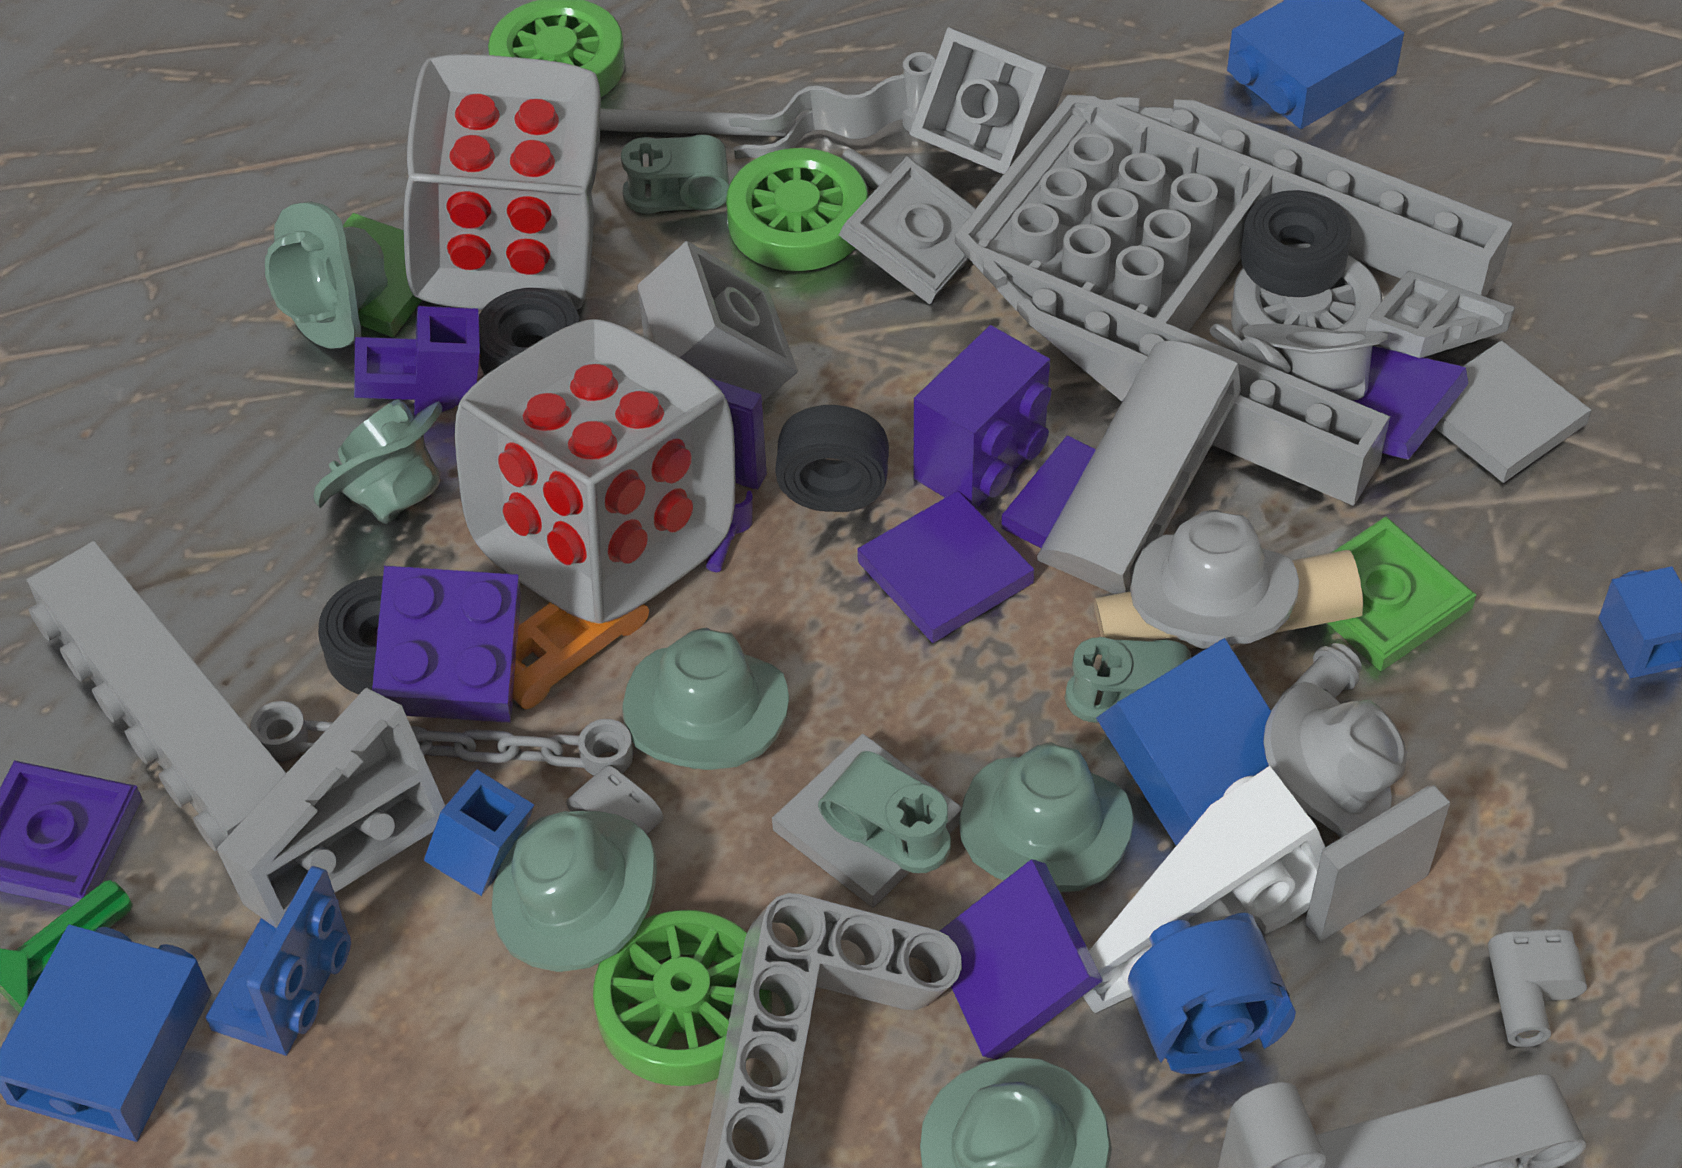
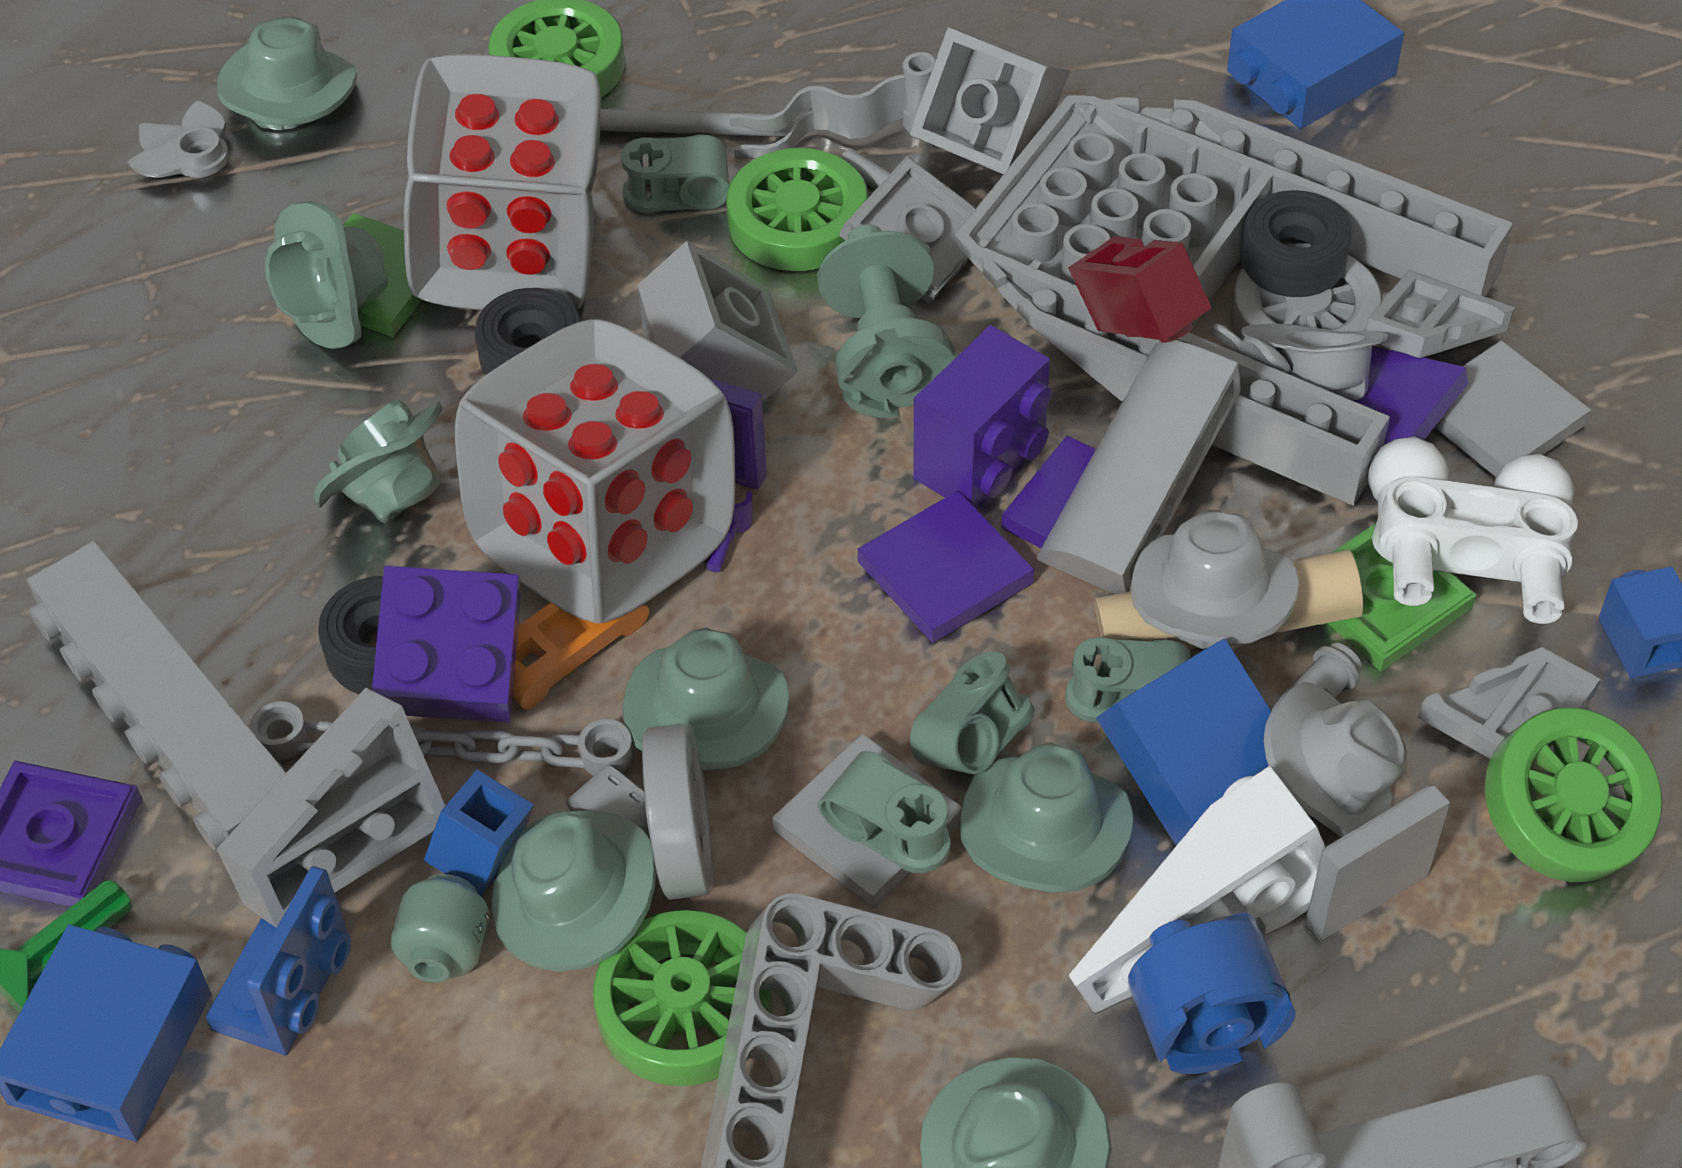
(187, 149): none -> light grey plate
(285, 76): none -> sand green hat
(425, 369): dark purple brick -> none
(440, 926): none -> sand green head
(677, 811): none -> light grey wheel
(834, 434): black tyre -> none
(893, 352): none -> sand green piece
(971, 720): none -> sand green piece
(1018, 960): dark purple tile -> none
(1141, 288): none -> dark red brick
(1498, 532): none -> white piece
(1507, 698): none -> light grey wing
(1532, 970): light grey piece -> none
(1572, 795): none -> bright green wheel

